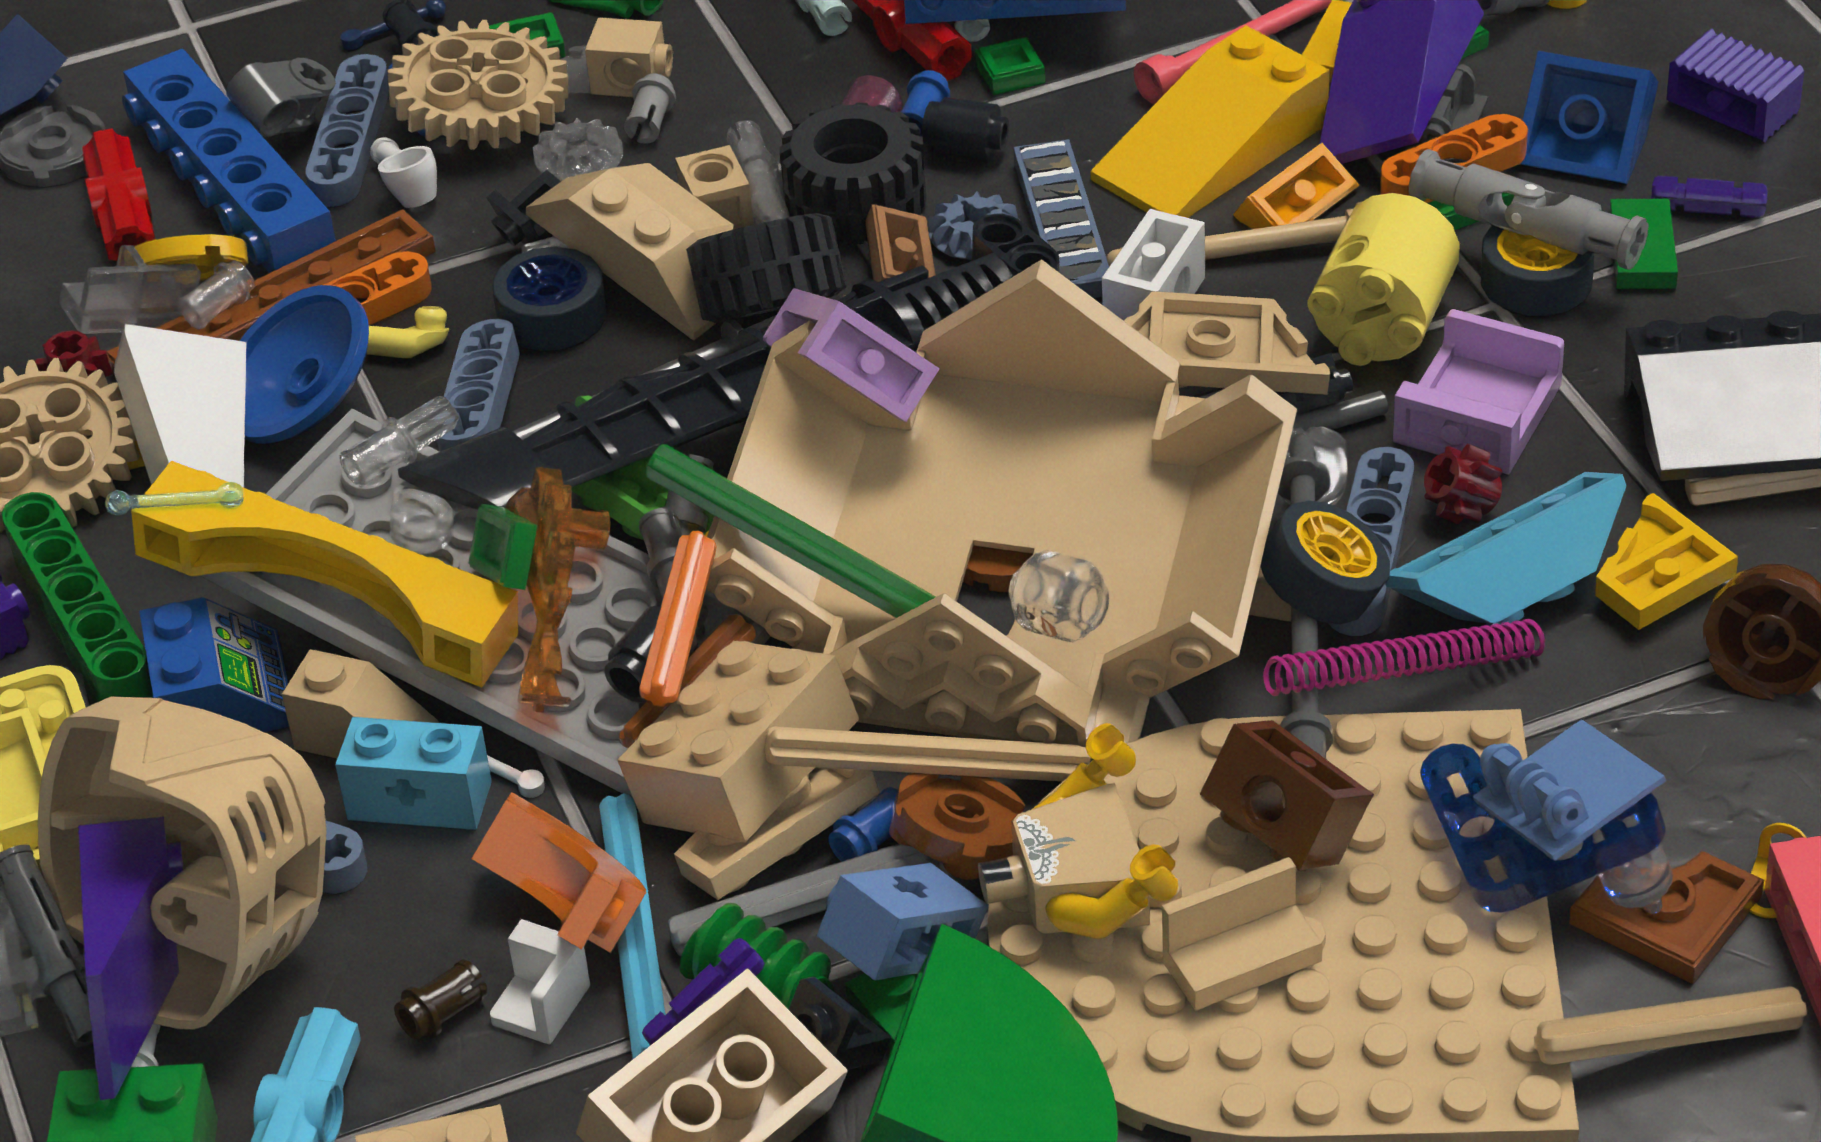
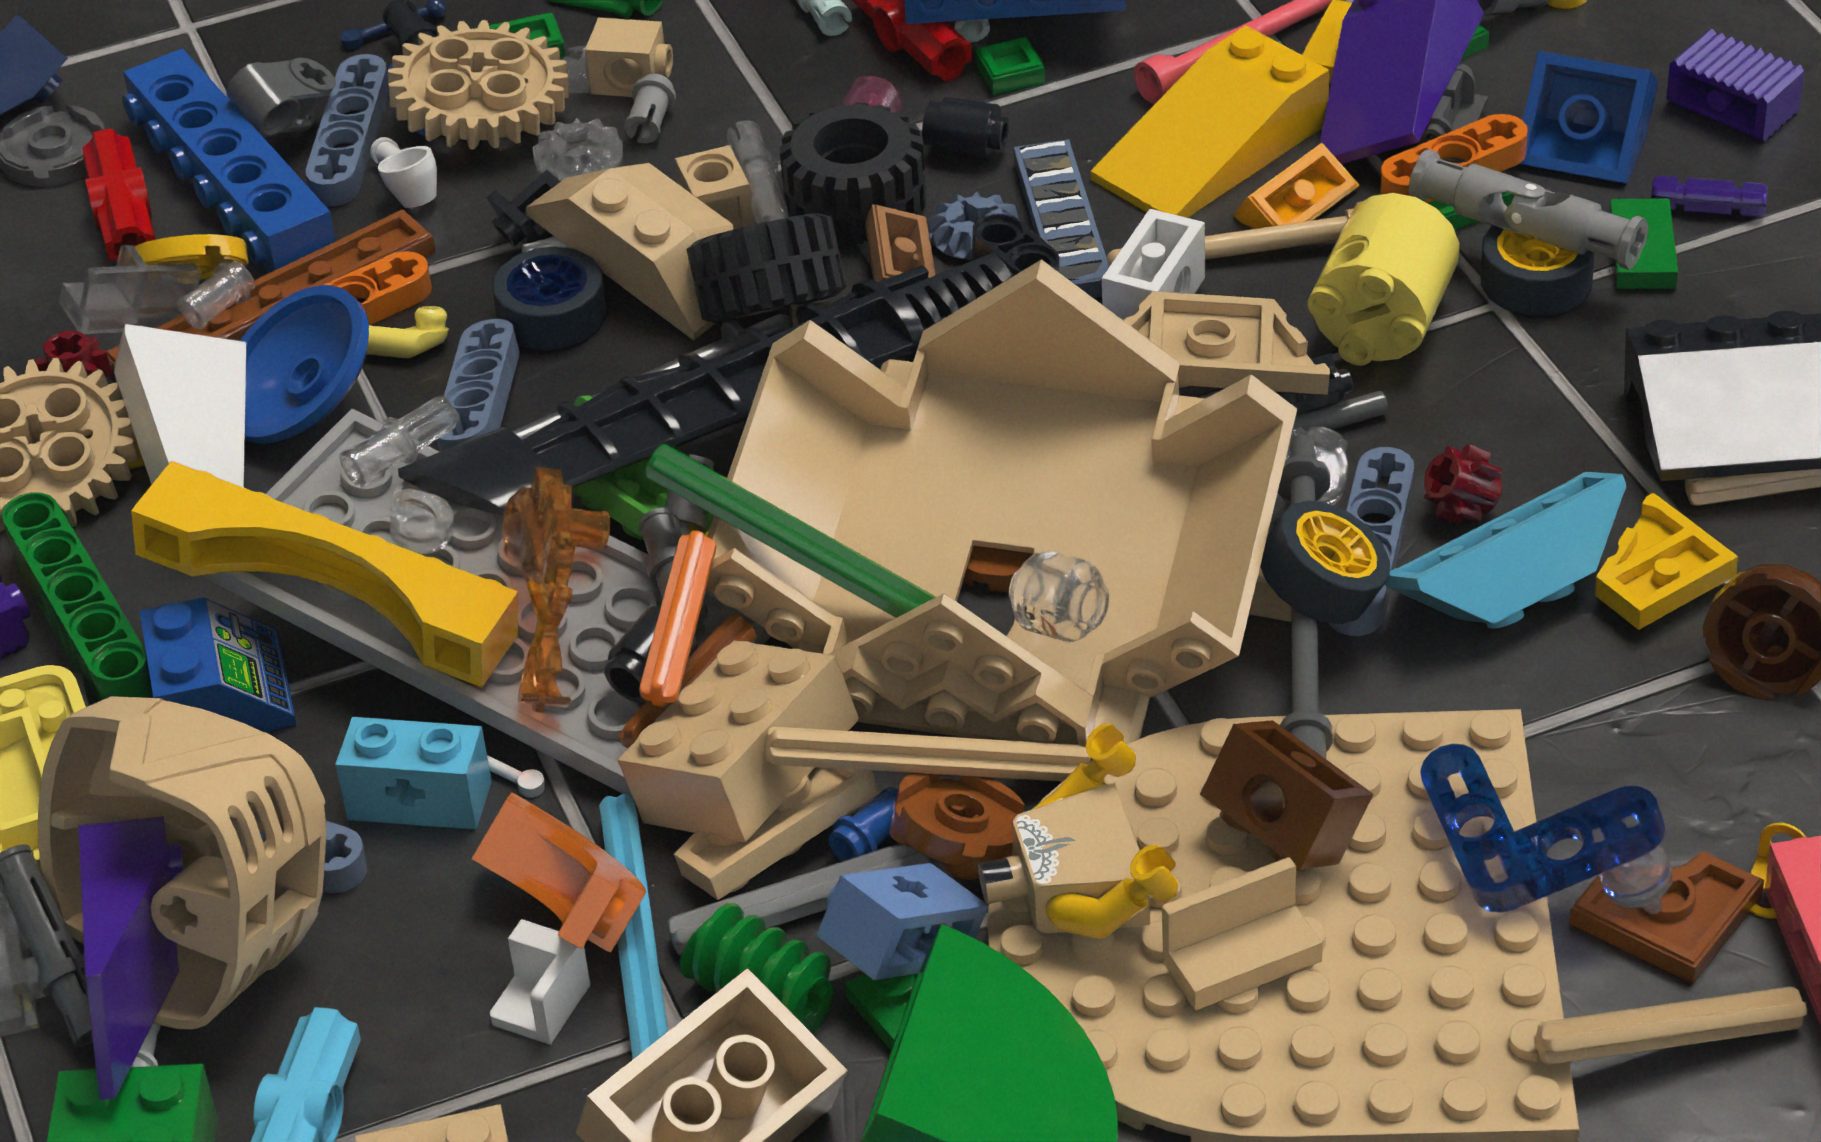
(229, 496): clear light blue hinge -> none
(333, 690): tan slope -> none
(428, 1007): dark brown pin -> none
(502, 546): green tile -> none
(734, 960): dark purple axle -> none
(838, 1025): black bracket -> none
(855, 352): lavender panel -> none
(921, 90): blue pin -> none
(1481, 389): lavender panel -> none
(1484, 631): dark pink piece -> none
(1563, 787): medium blue hinge -> none

